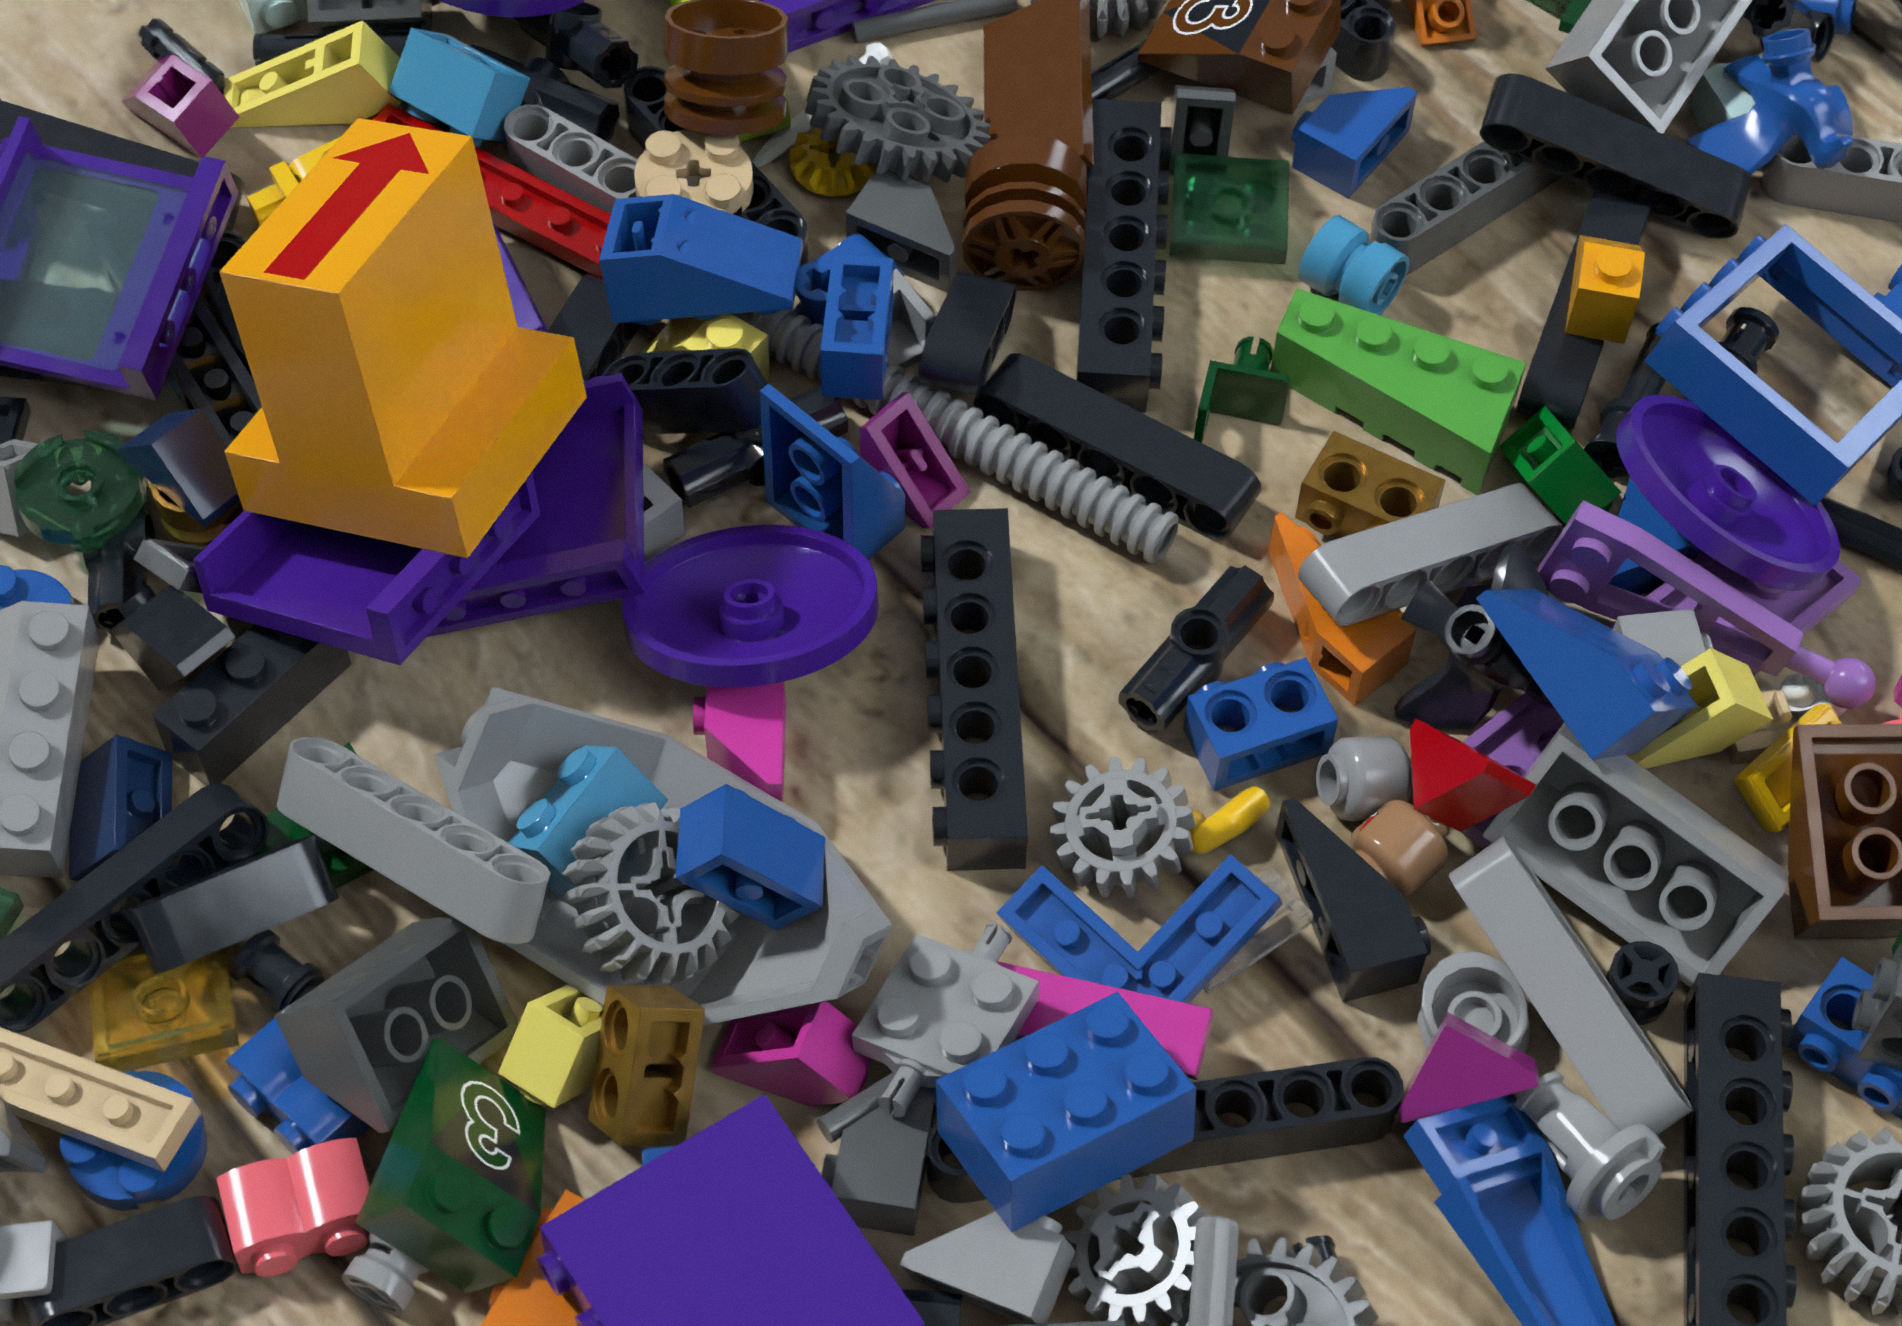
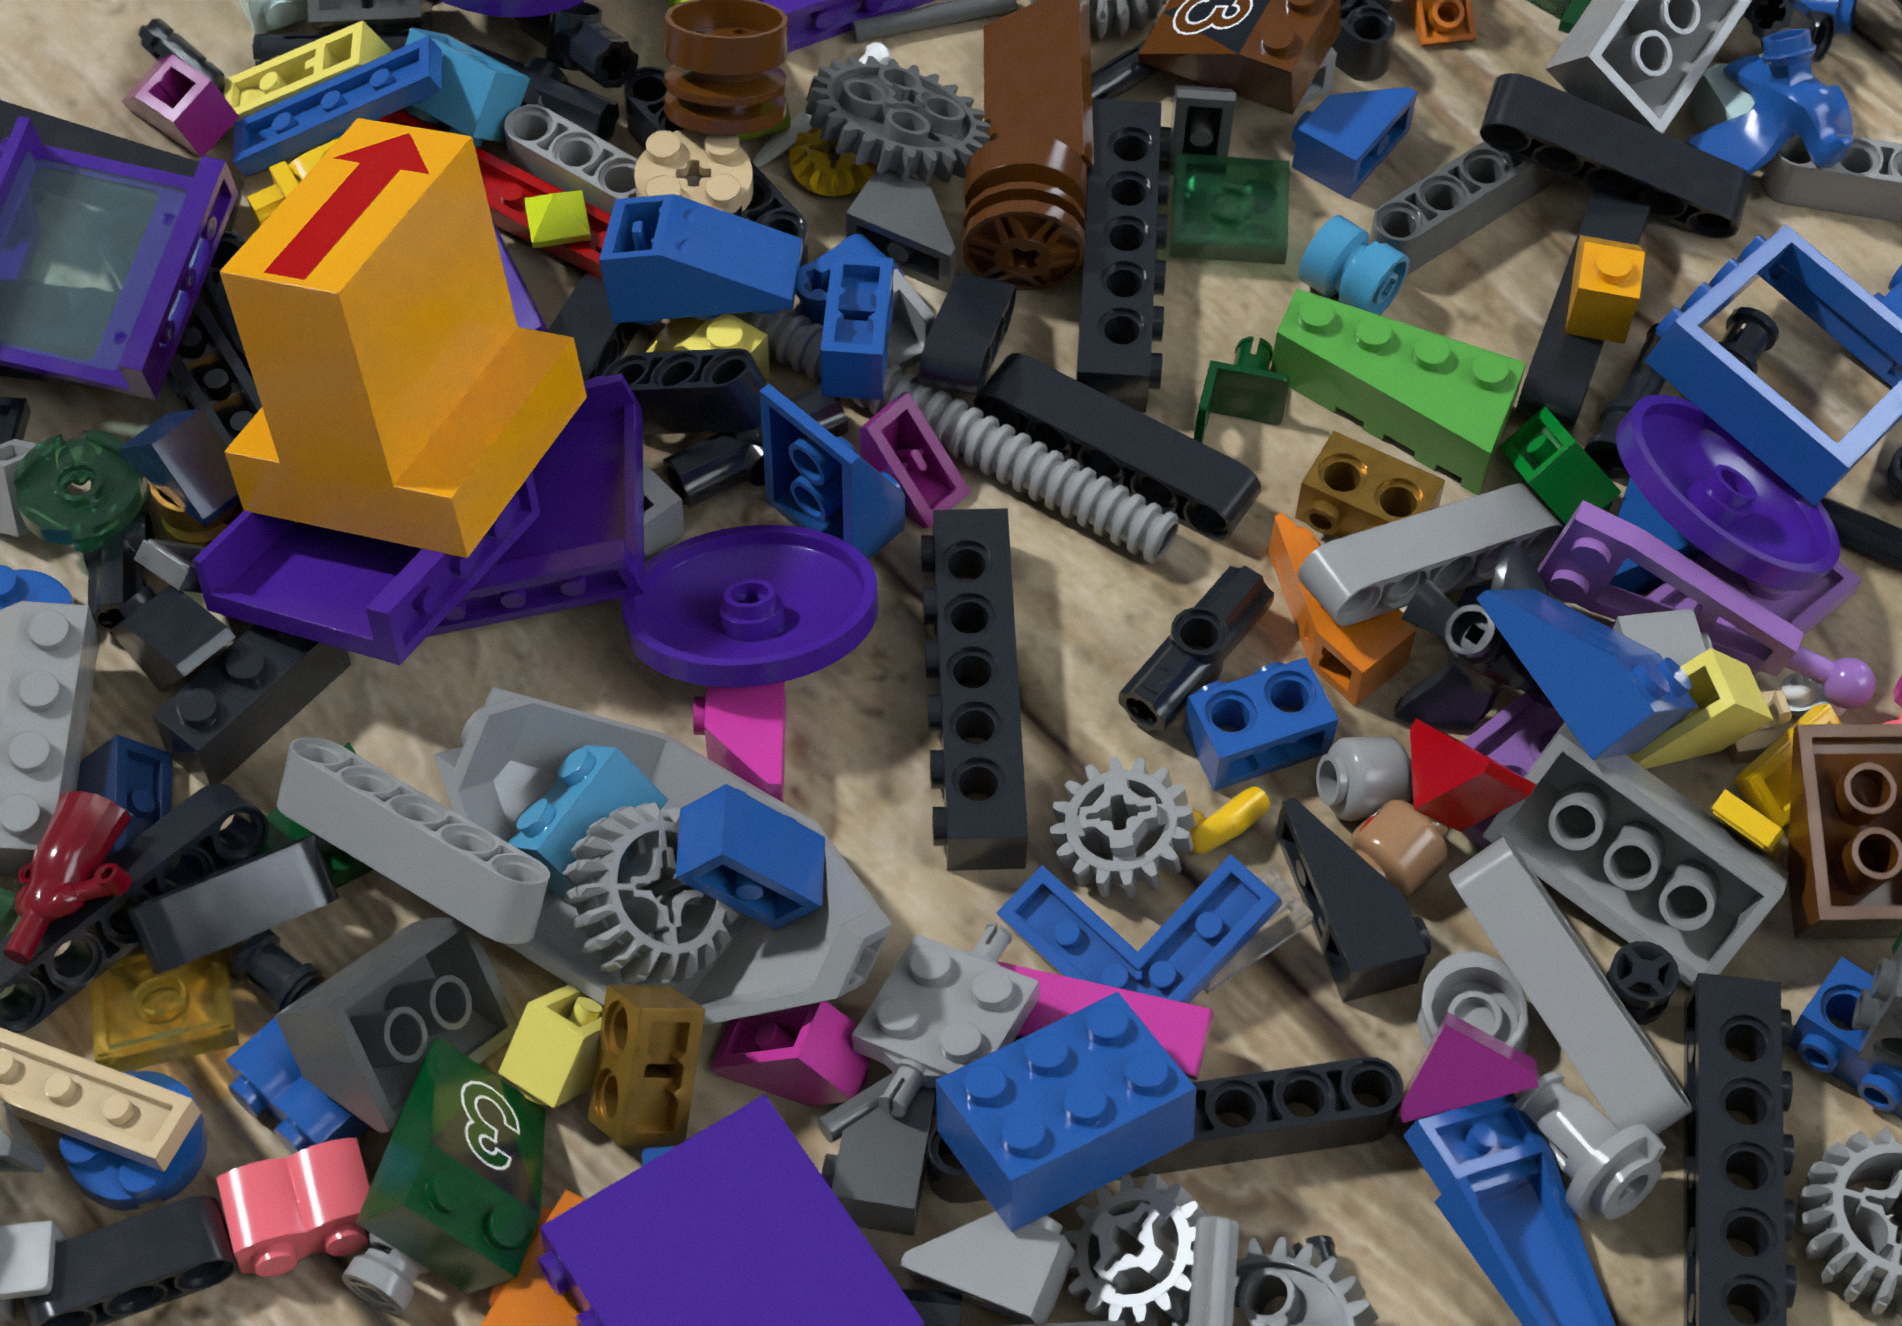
(68, 868): none -> dark red piece
(333, 106): none -> blue plate
(557, 219): none -> neon yellow slope
(1750, 825): none -> yellow tile

